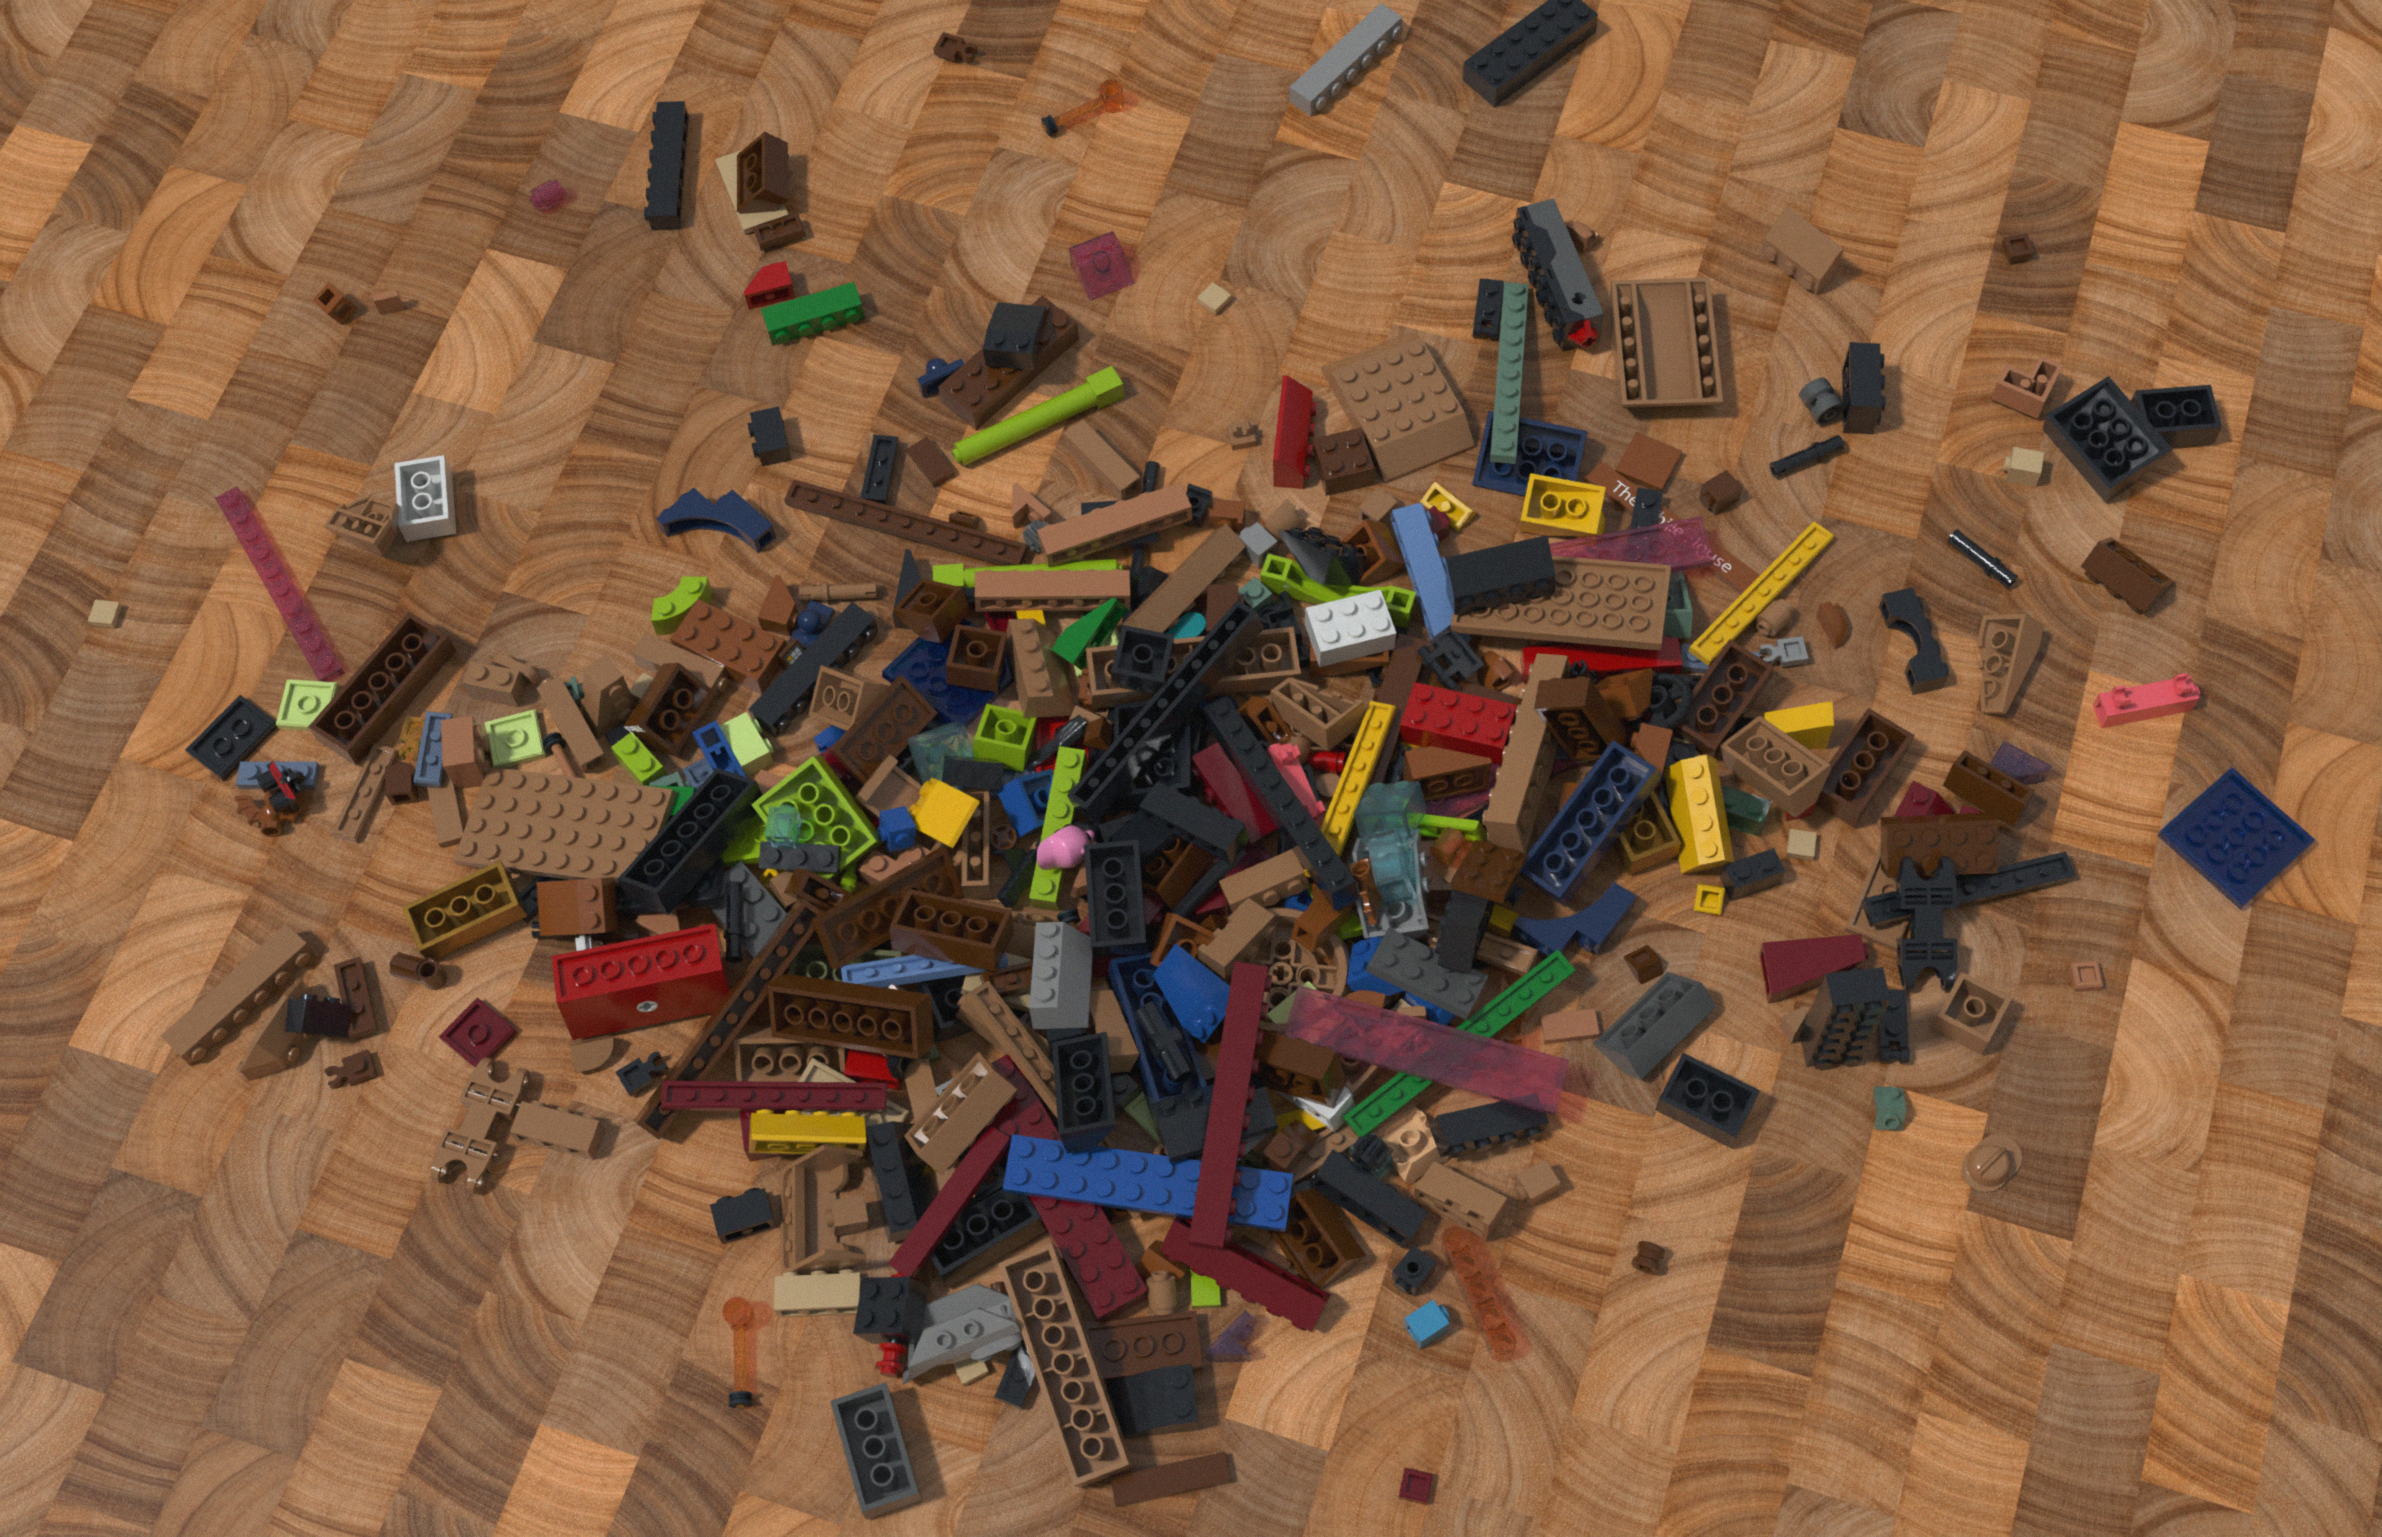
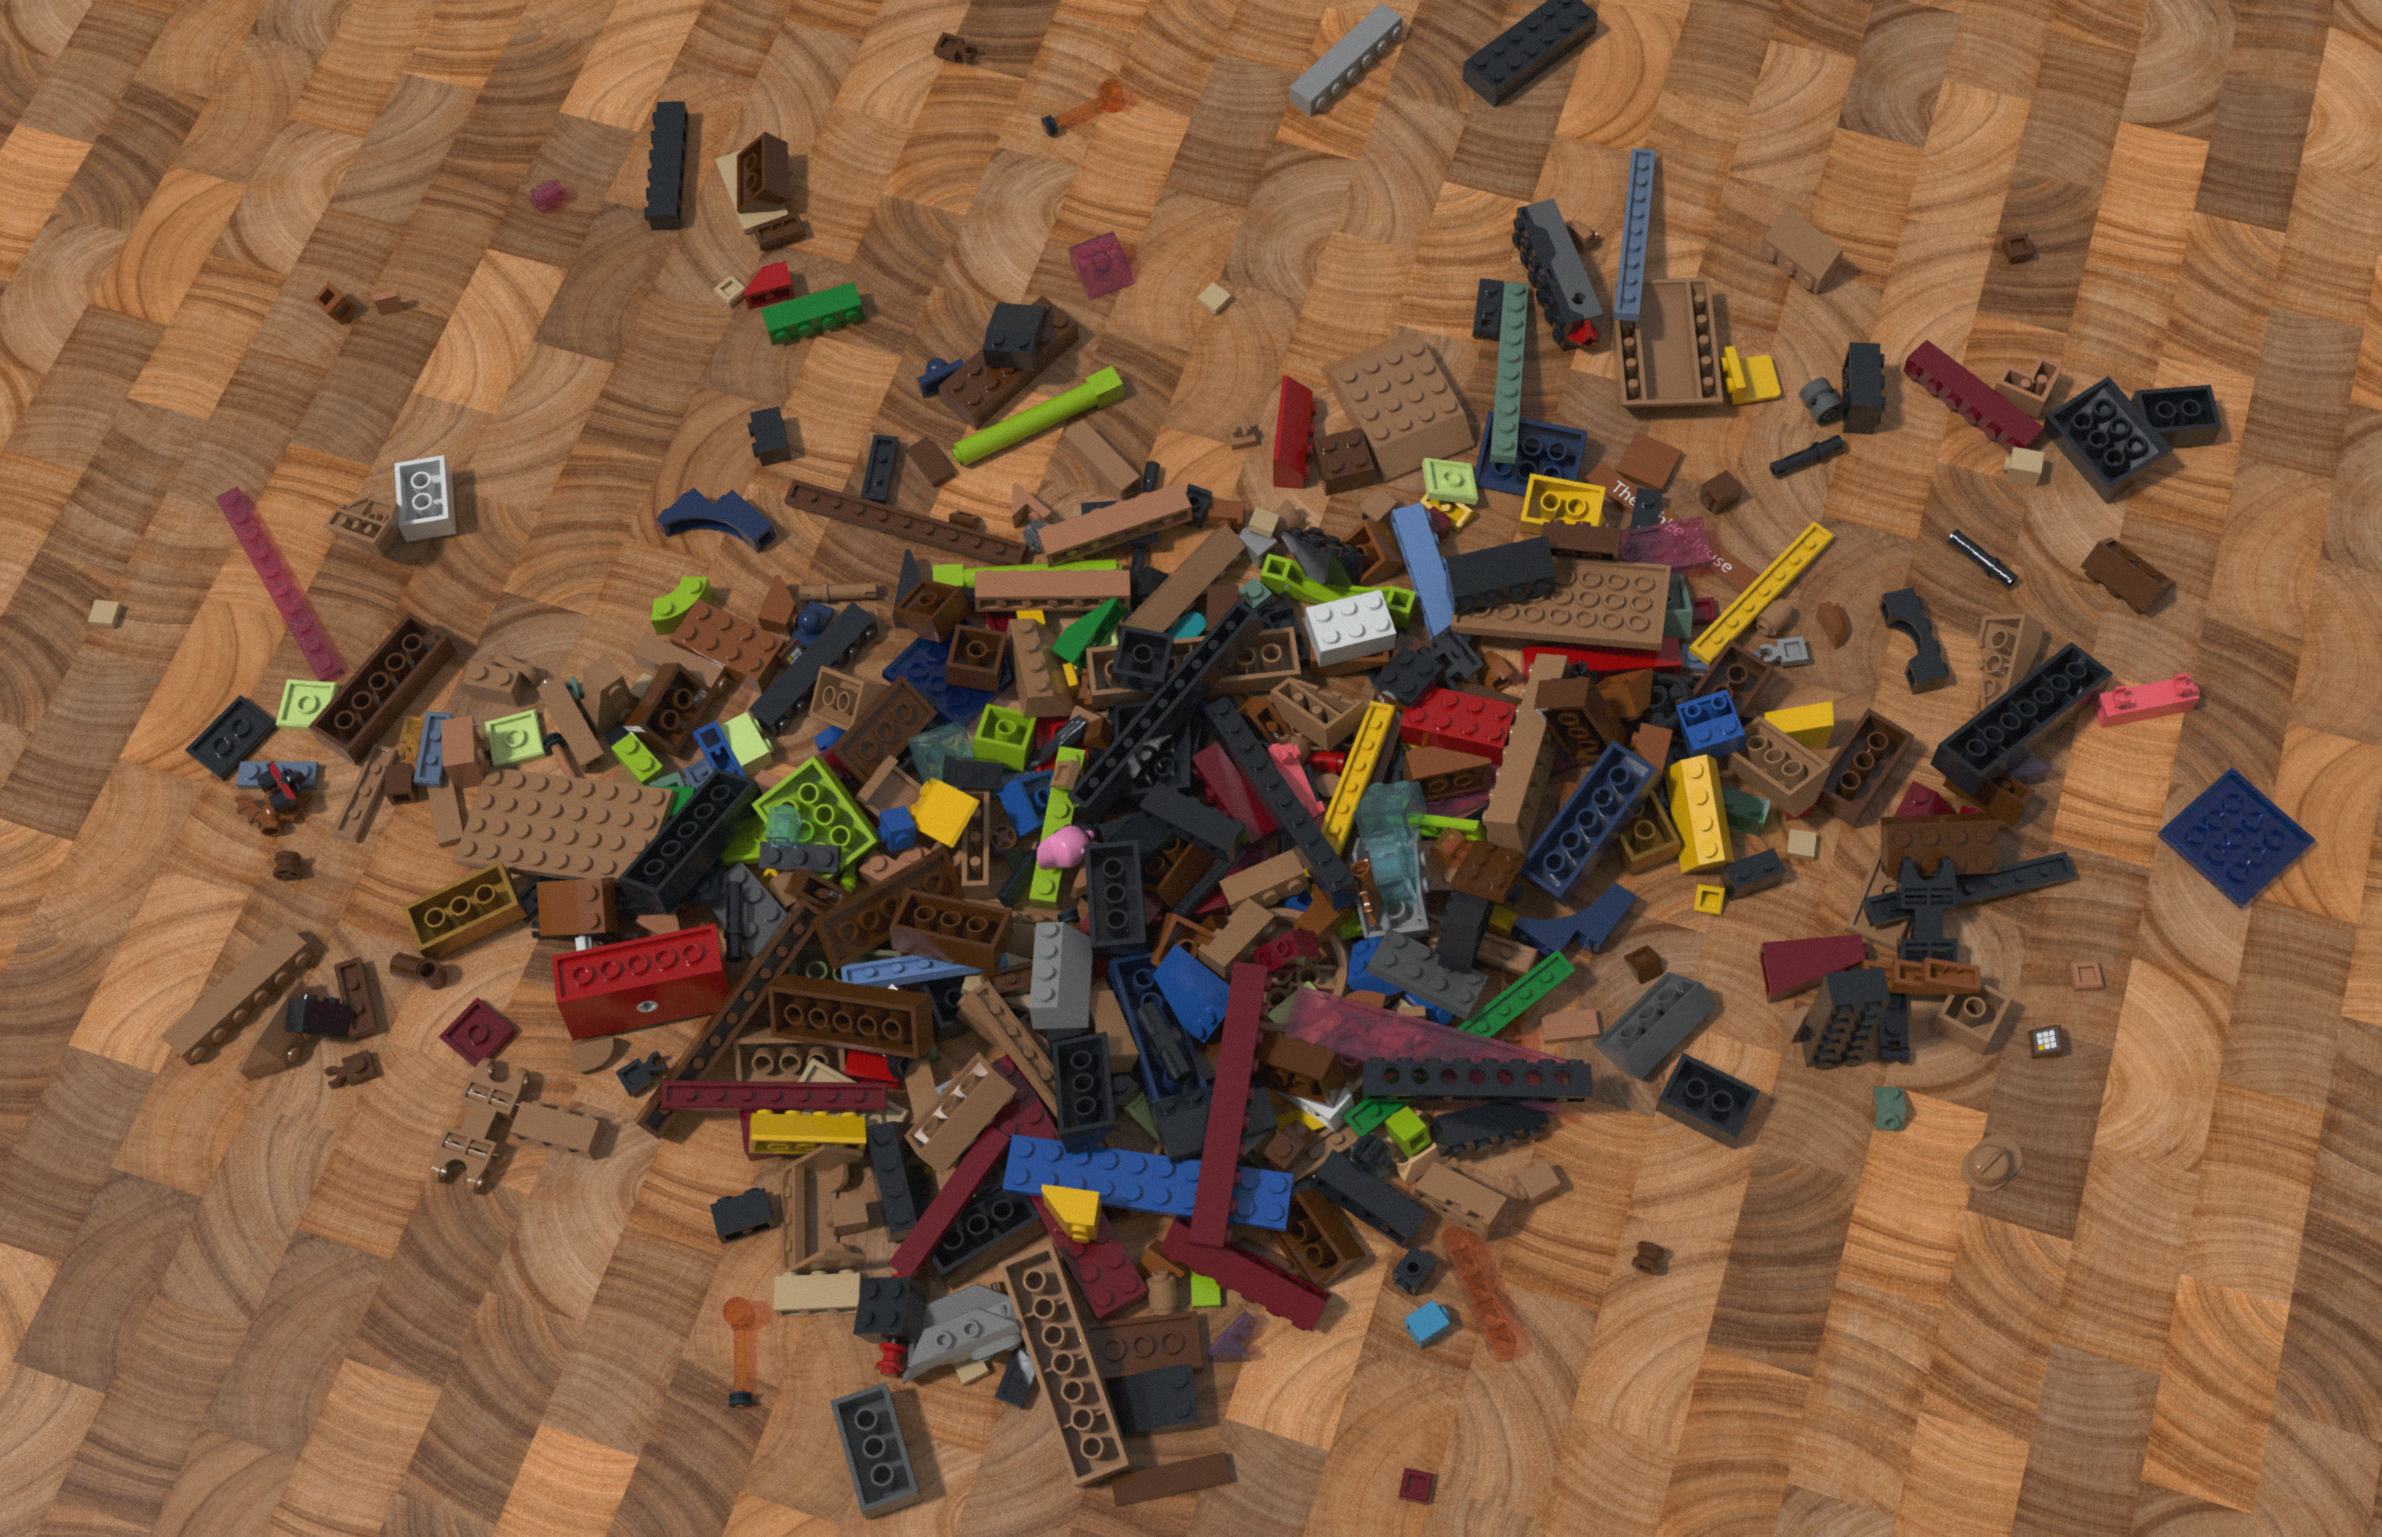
(287, 865): none -> reddish brown wheel
(730, 291): none -> tan tile
(1066, 774): none -> medium nougat tile
(1072, 679): none -> yellow tile
(1074, 1210): none -> yellow slope
(1263, 522): none -> tan tile
(1288, 953): none -> dark red brick
(1407, 1131): none -> lime brick
(1408, 677): none -> black plate
(1450, 481): none -> yellowish green tile
(1519, 1091): none -> black brick
(1583, 540): none -> reddish brown slope
(1634, 235): none -> sand blue plate
(1703, 611): none -> dark red tile
(1711, 725): none -> blue slope
(1749, 378): none -> yellow bracket
(1928, 977): none -> dark orange slope
(1972, 398): none -> dark red brick
(2021, 719): none -> black brick
(2046, 1042): none -> slope

